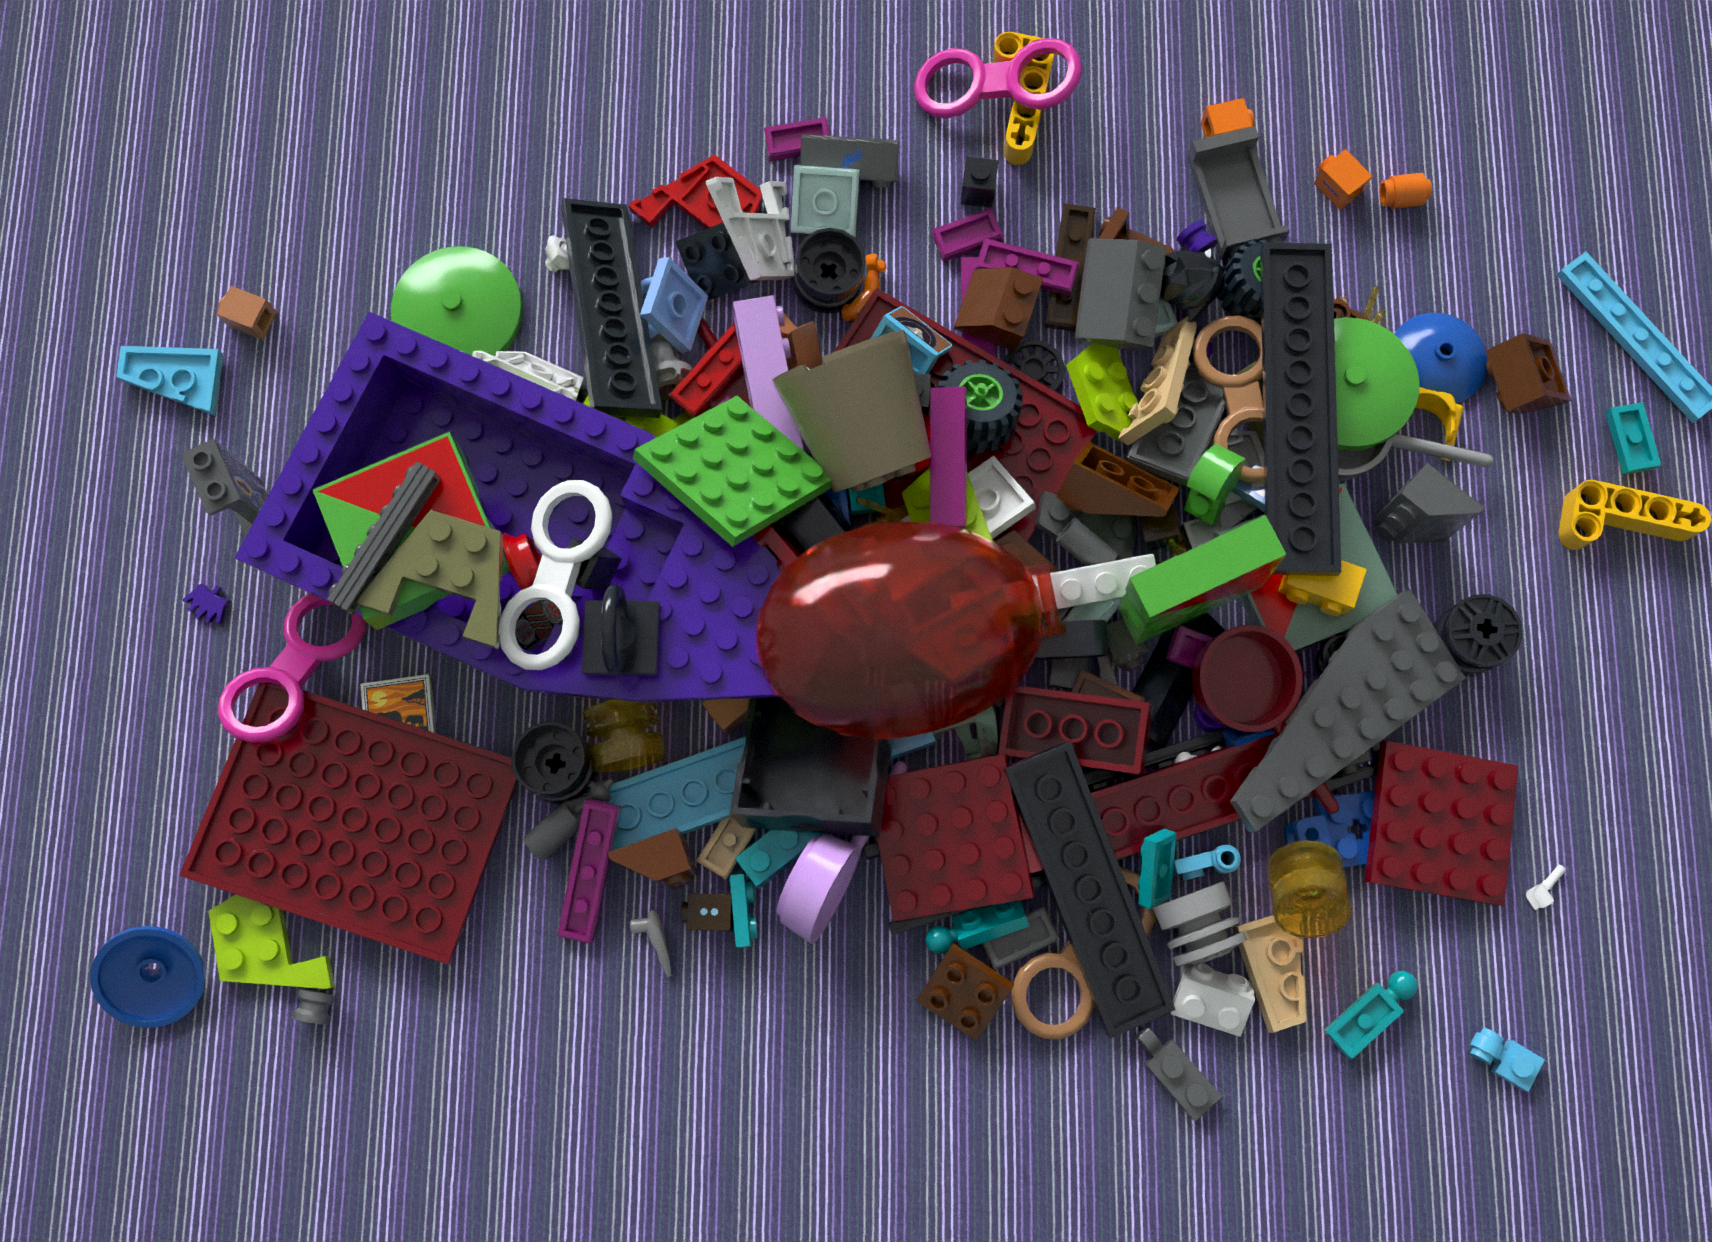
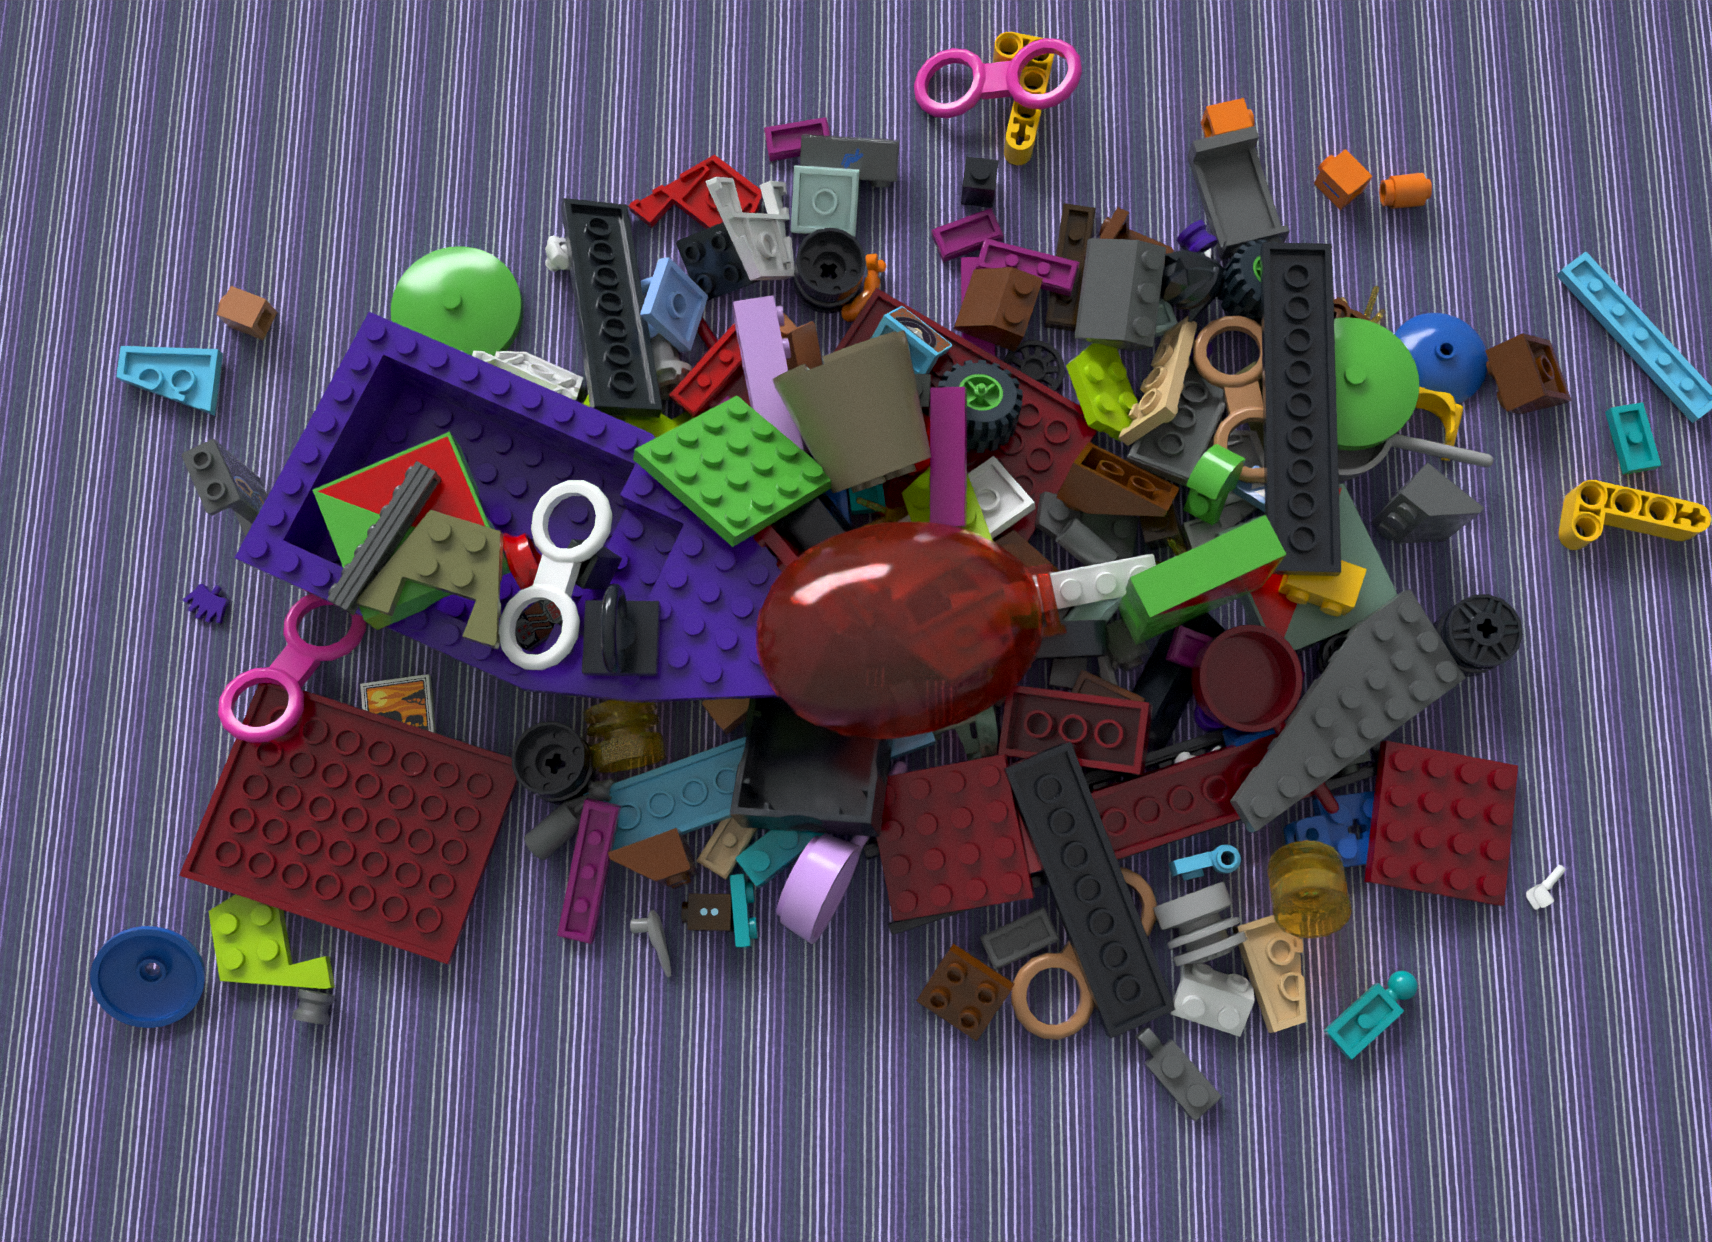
(978, 926): teal plate -> none
(1157, 868): teal plate -> none
(1512, 1062): medium azure plate -> none

